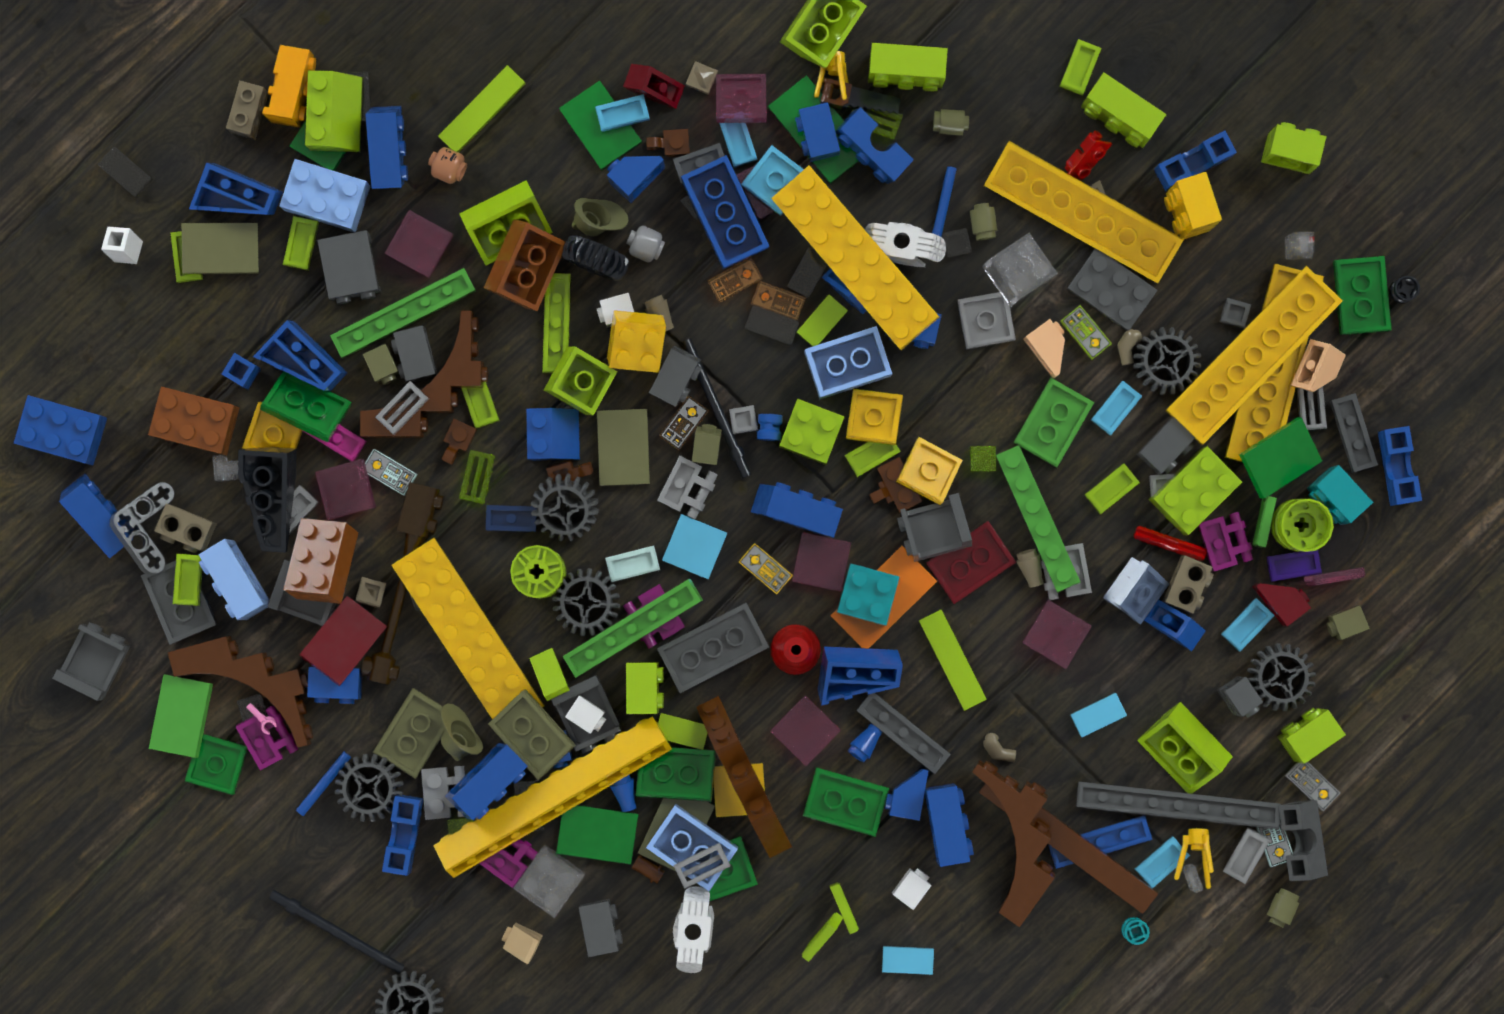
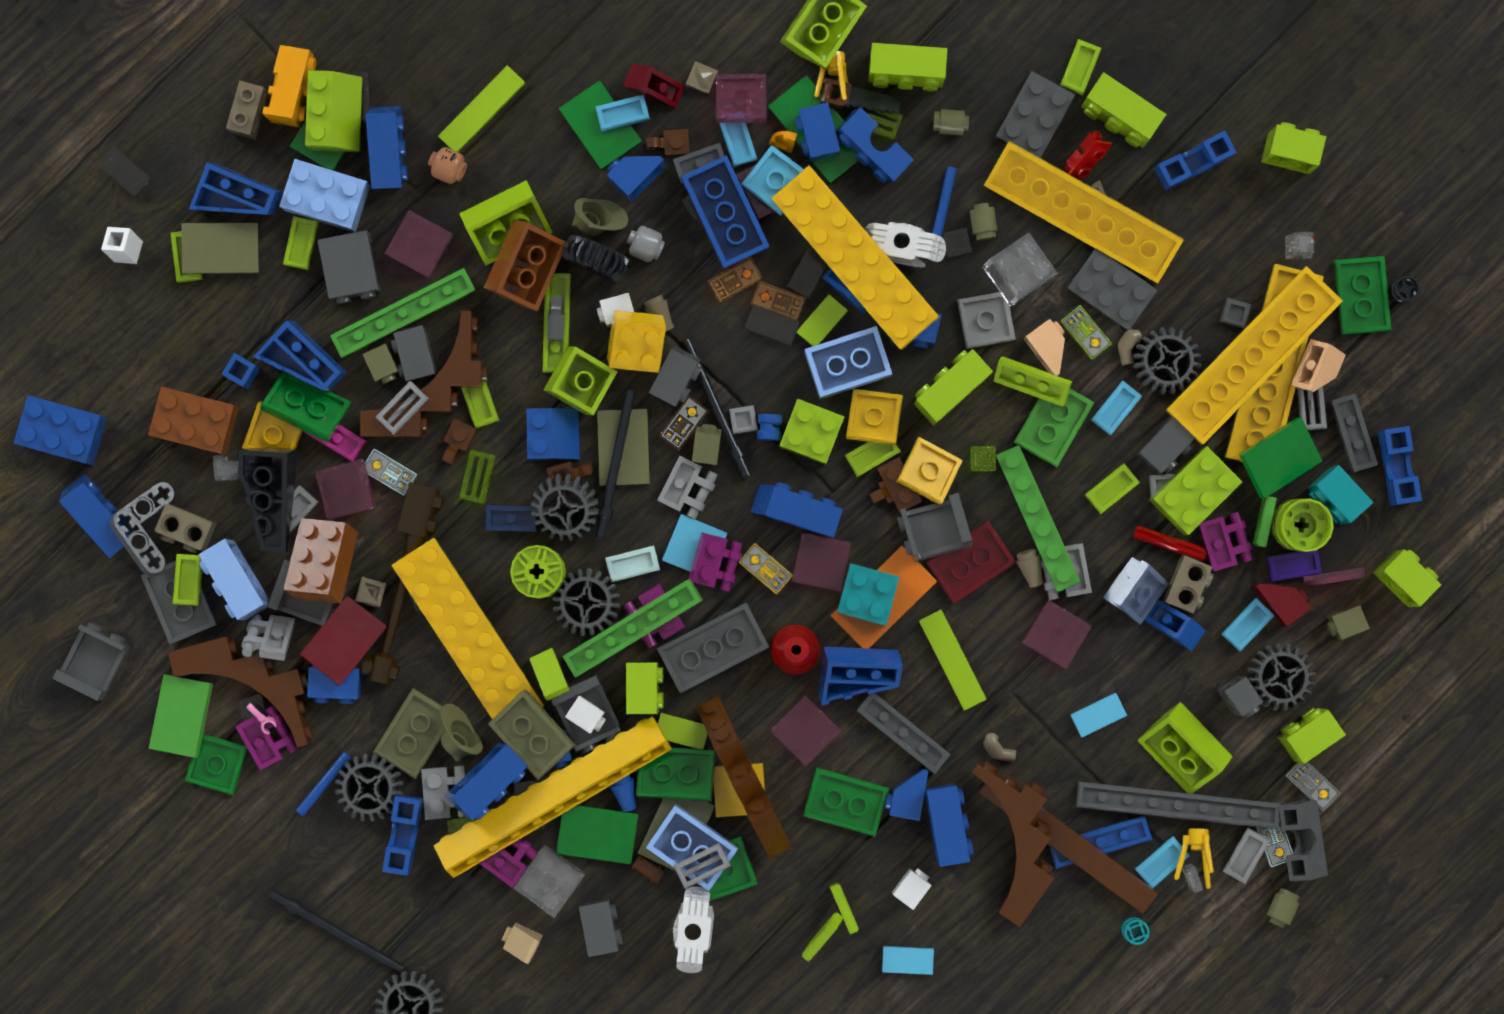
(276, 636): none -> light grey plate
(556, 320): none -> dark grey bar
(605, 511): none -> black bar
(708, 561): none -> magenta plate
(783, 140): none -> light orange tile
(864, 744): blue cone -> none
(952, 386): none -> lime brick
(1032, 381): none -> lime plate
(1035, 114): none -> dark grey plate
(1192, 206): yellow brick -> none
(1407, 577): none -> lime brick

